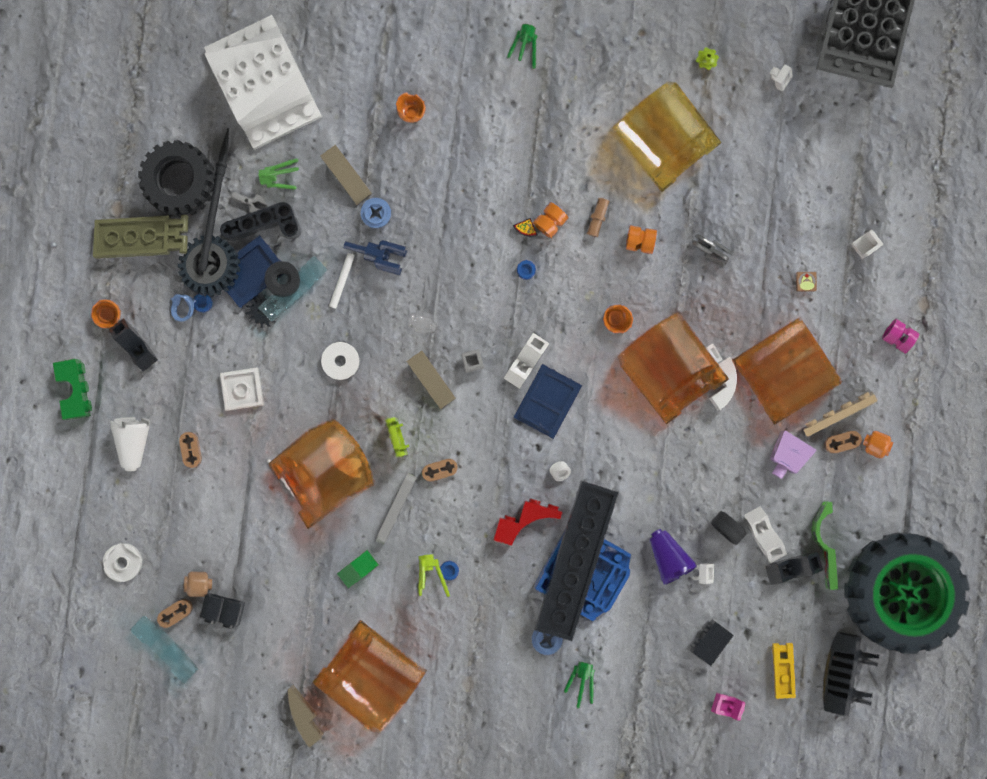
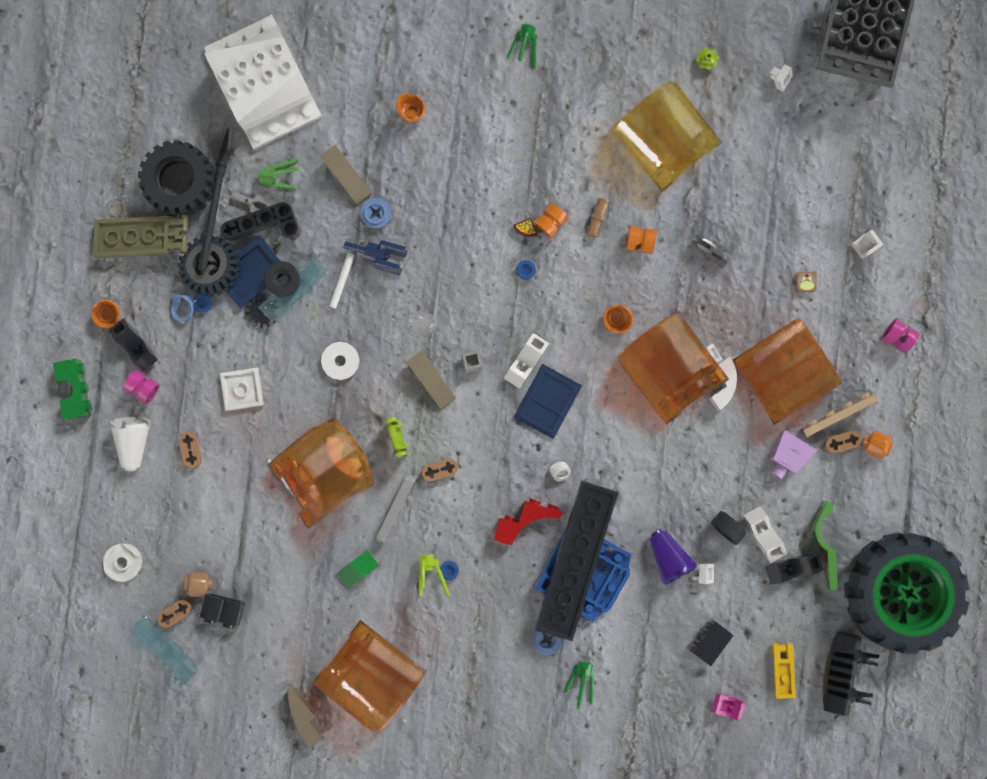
(138, 385): none -> dark pink wheel

